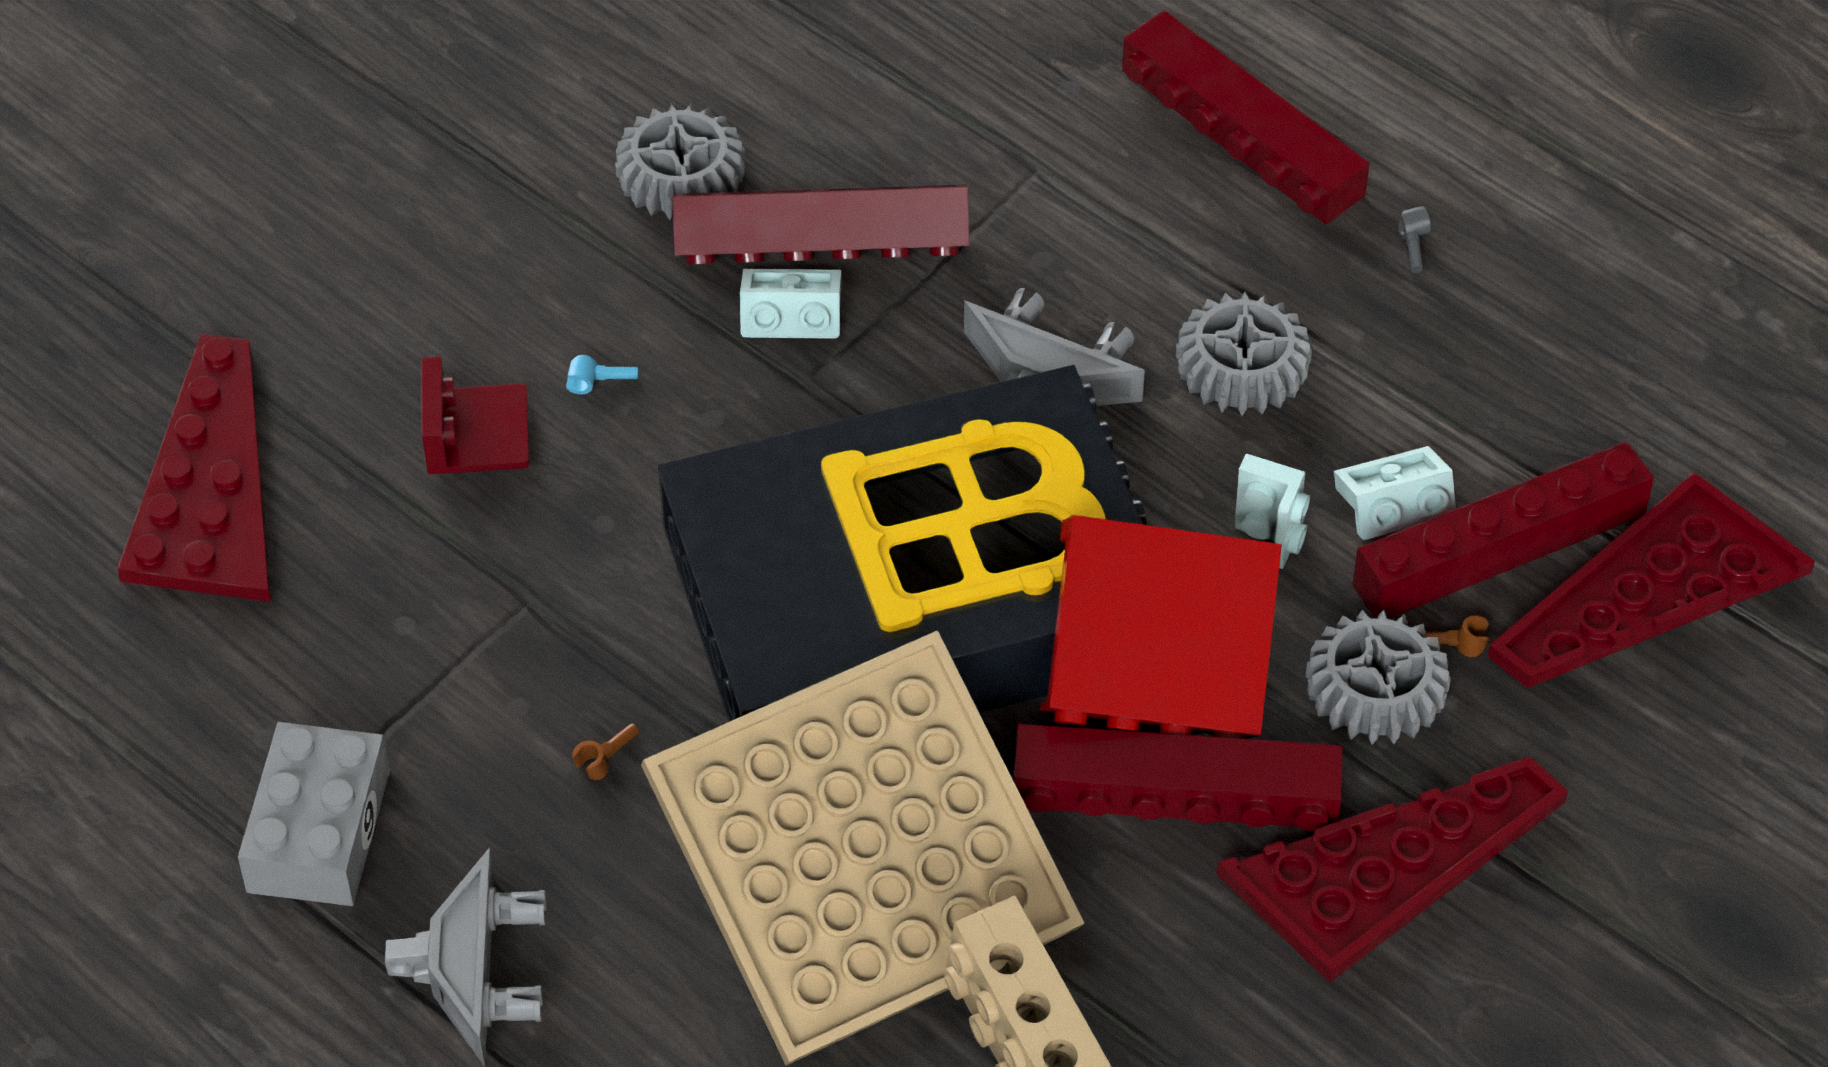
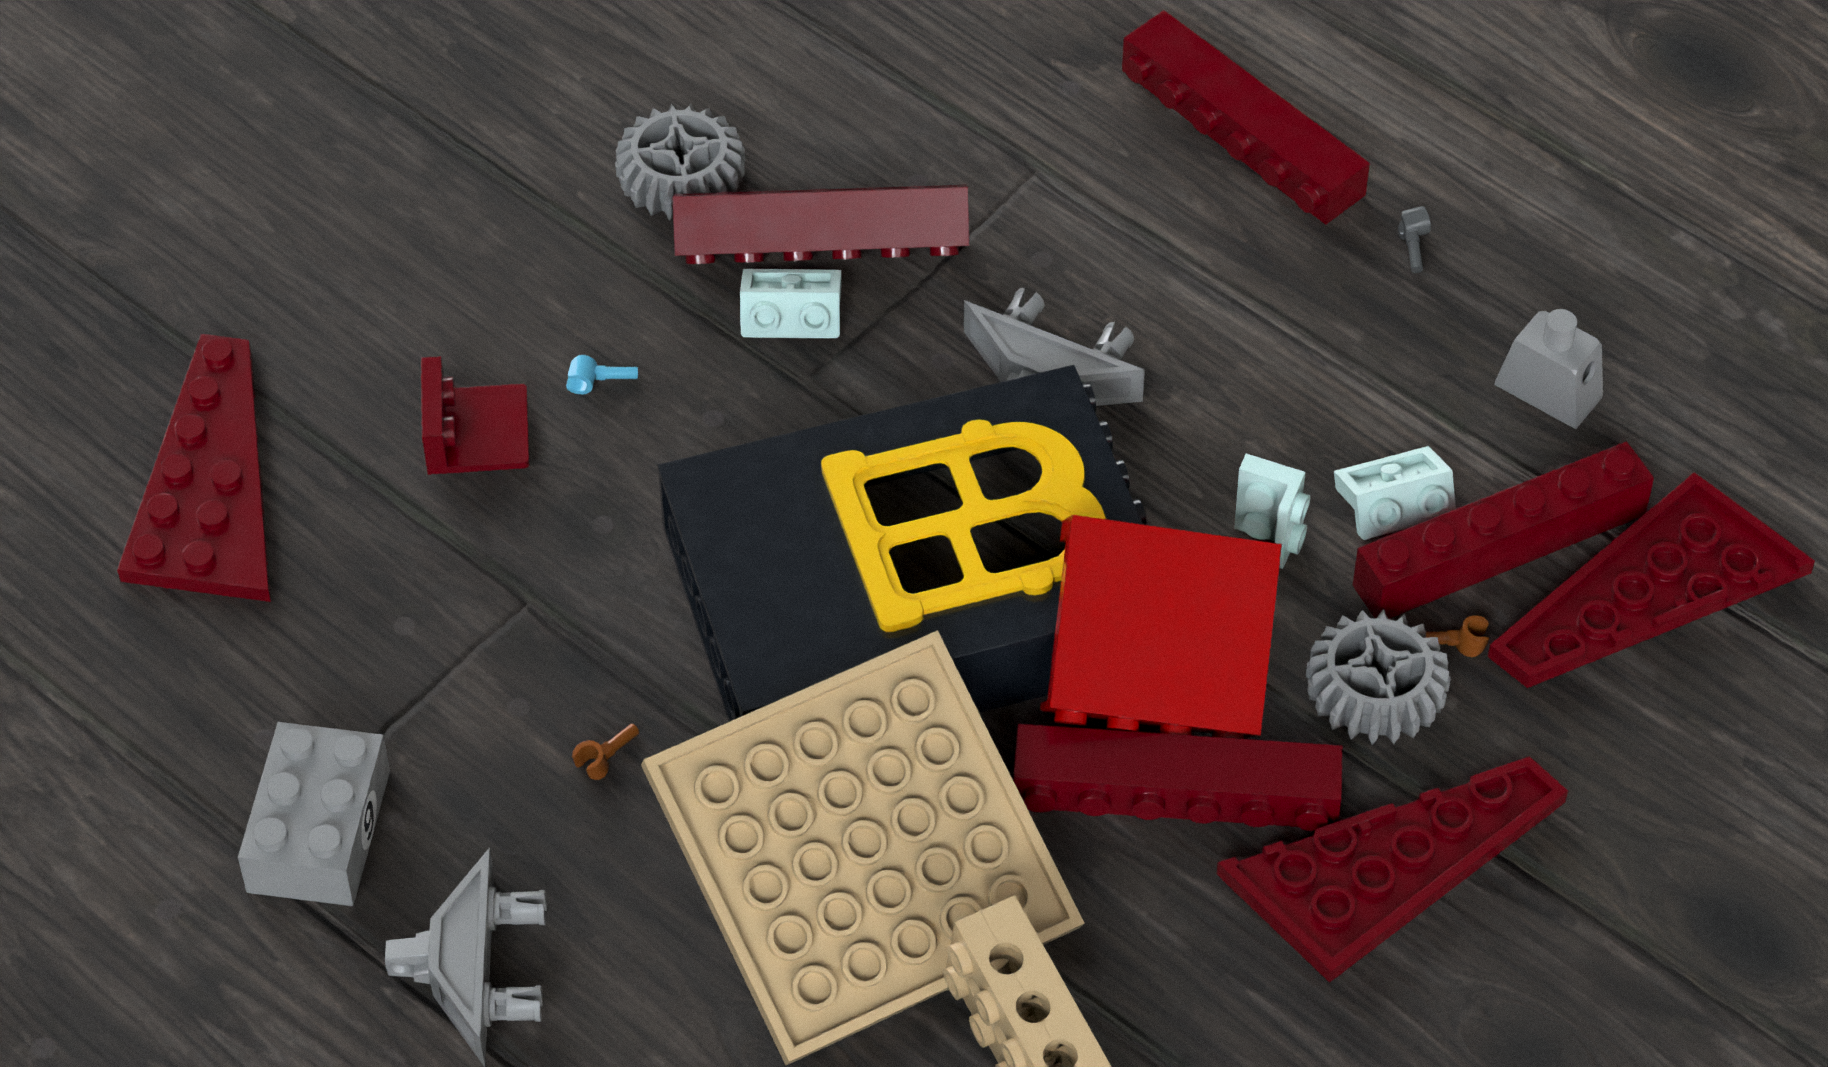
(1274, 353): light grey gear -> none
(1555, 367): none -> light grey torso

